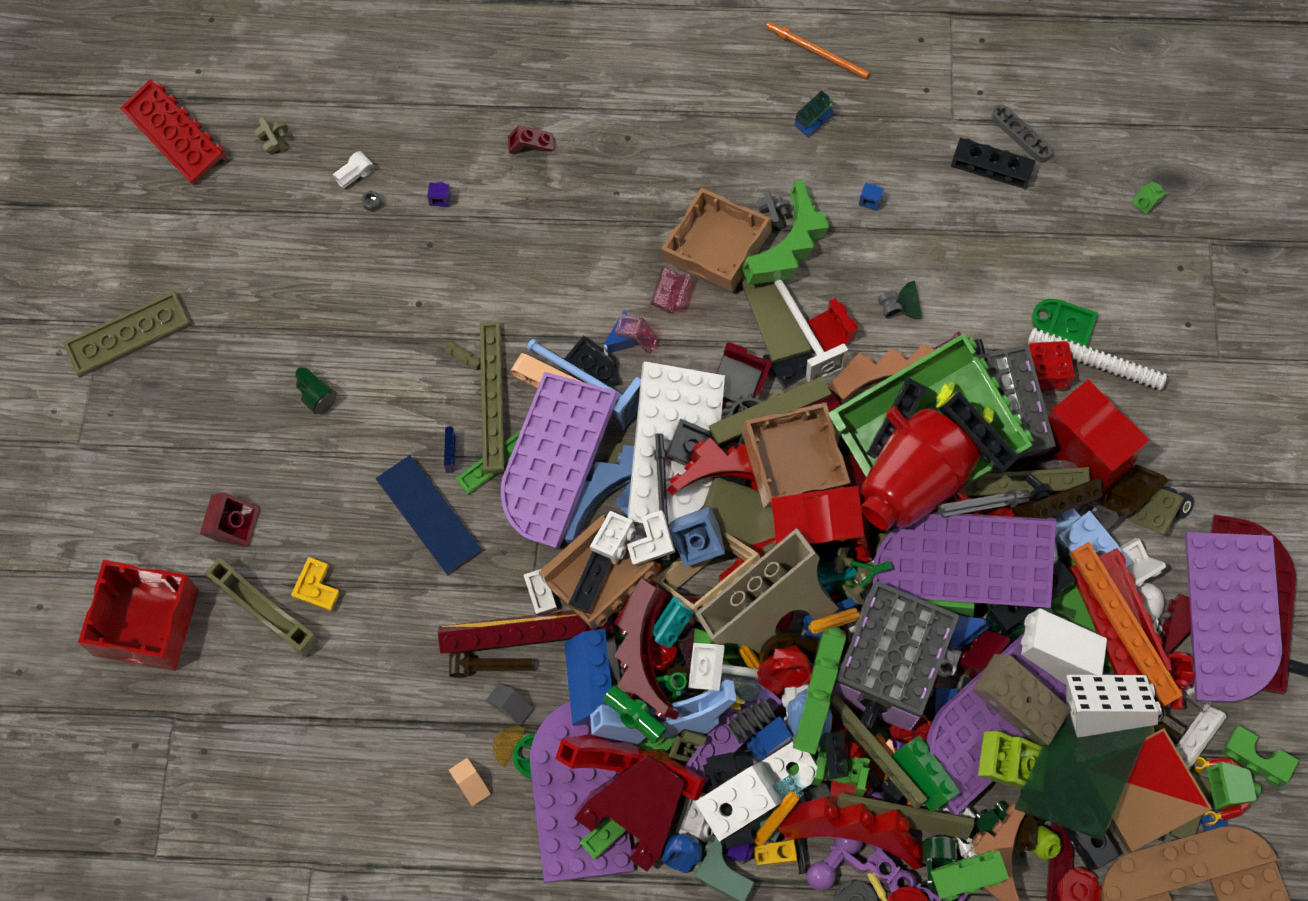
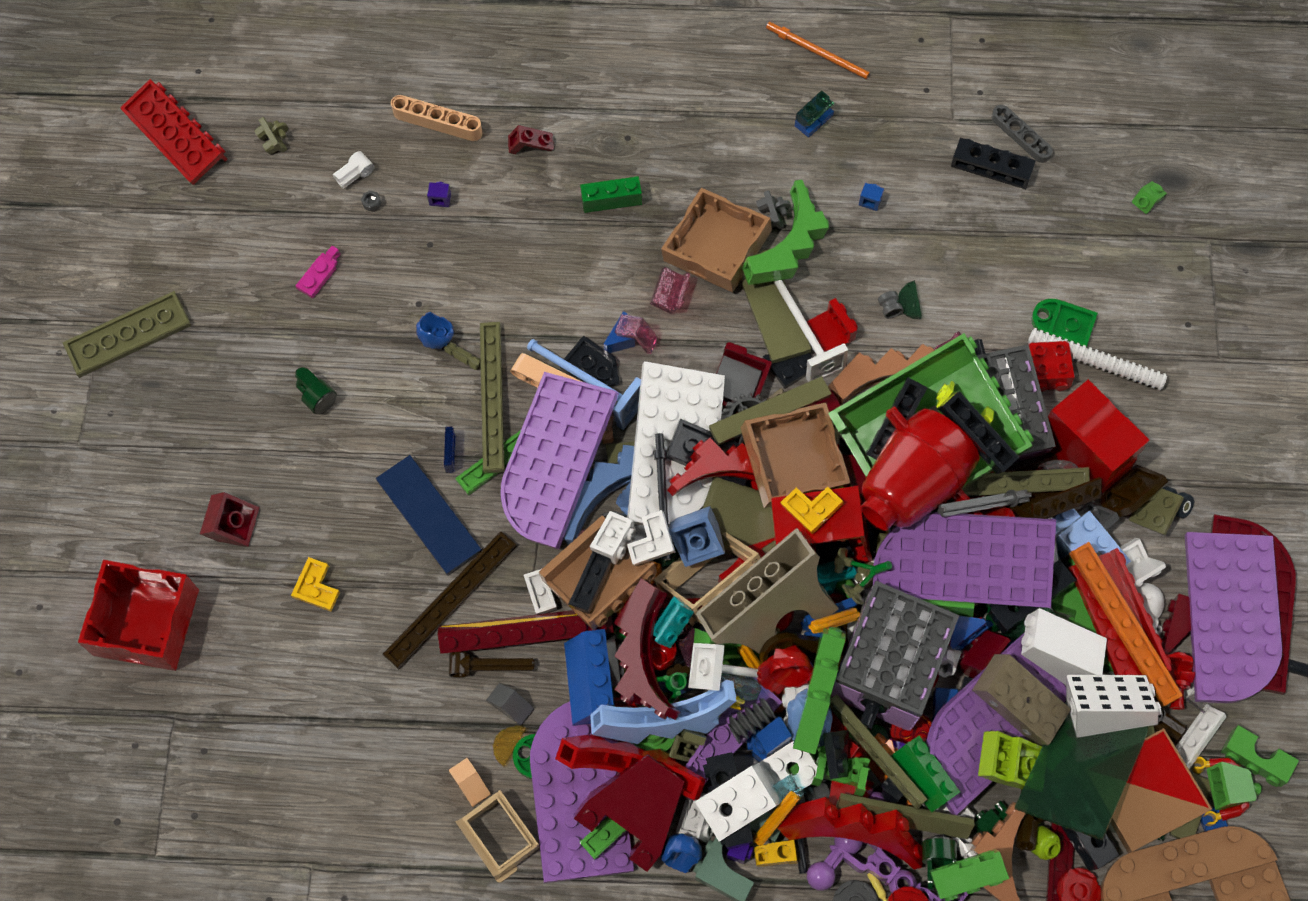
(261, 608): olive arch -> none
(319, 273): none -> dark pink hinge
(431, 111): none -> light nougat beam
(434, 331): none -> blue hair
(449, 600): none -> dark brown tile
(509, 867): none -> tan piece
(608, 435): none -> nougat hand
(611, 194): none -> green brick
(634, 714): green piece -> none
(812, 513): none -> yellow plate
(1040, 490): black plate -> none

